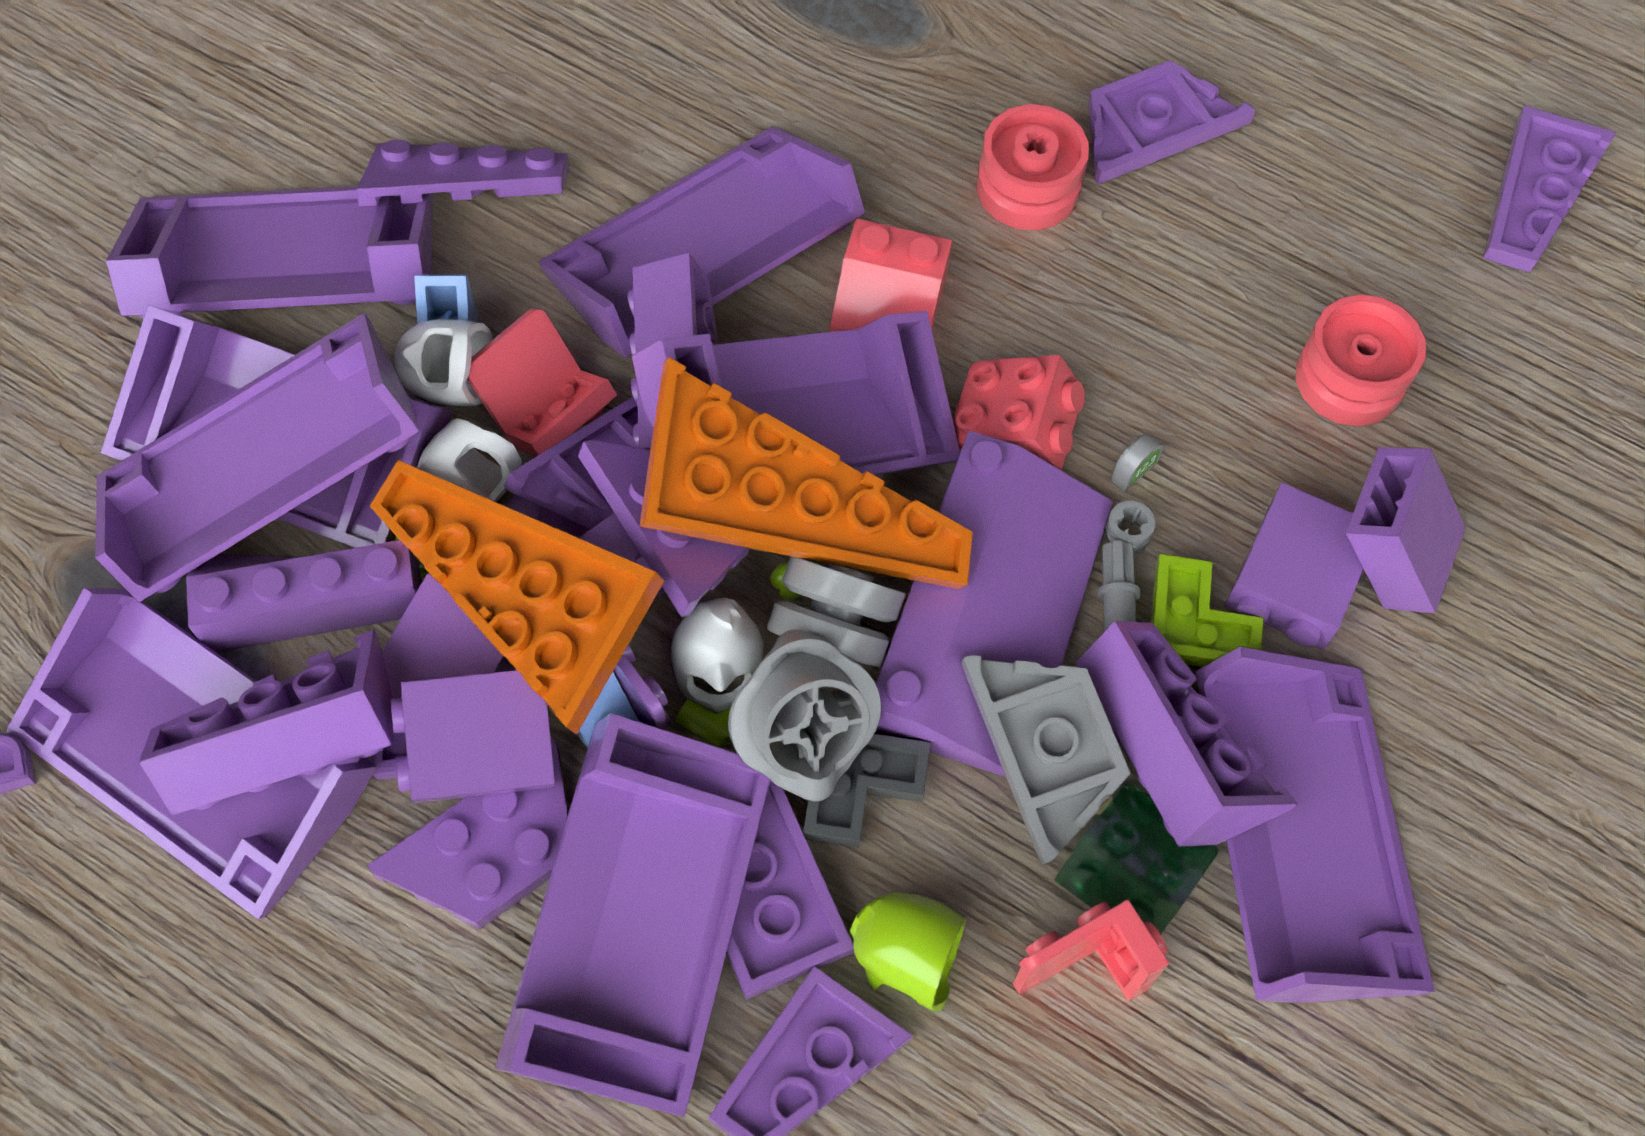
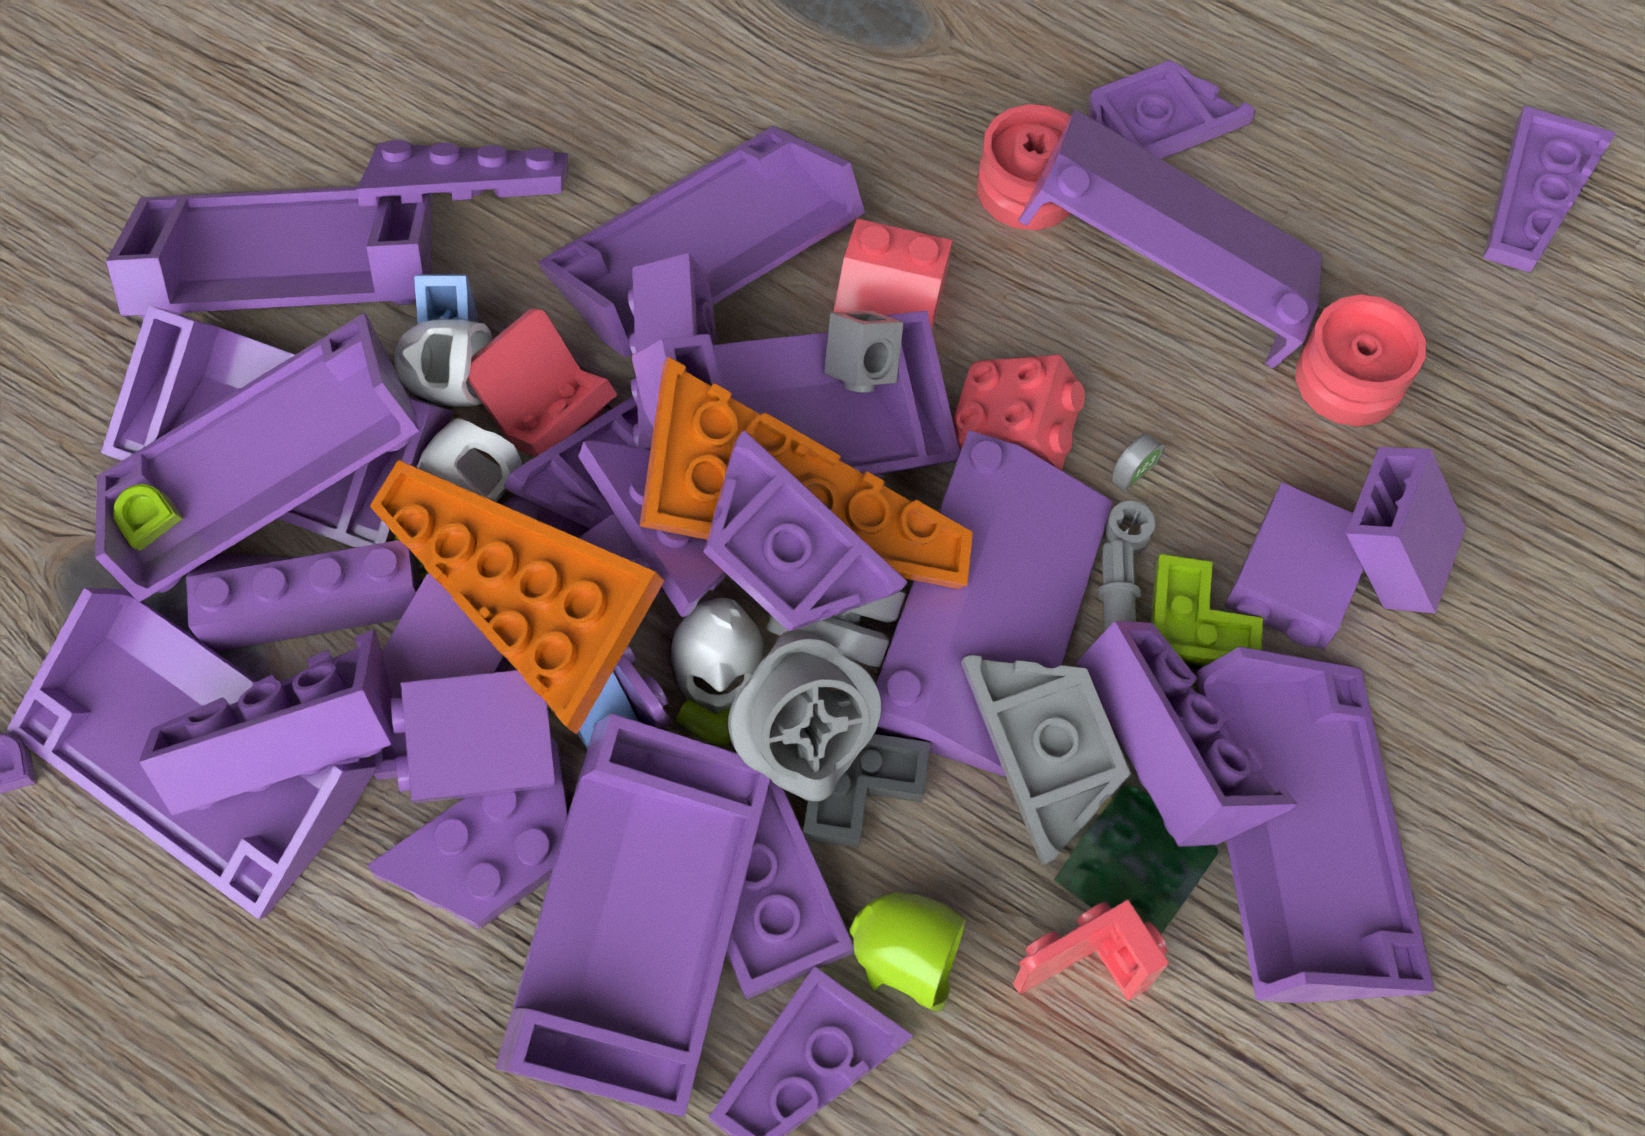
(144, 514): none -> lime tile
(790, 545): none -> medium lavender wing
(863, 349): none -> light grey brick
(1183, 228): none -> medium lavender slope

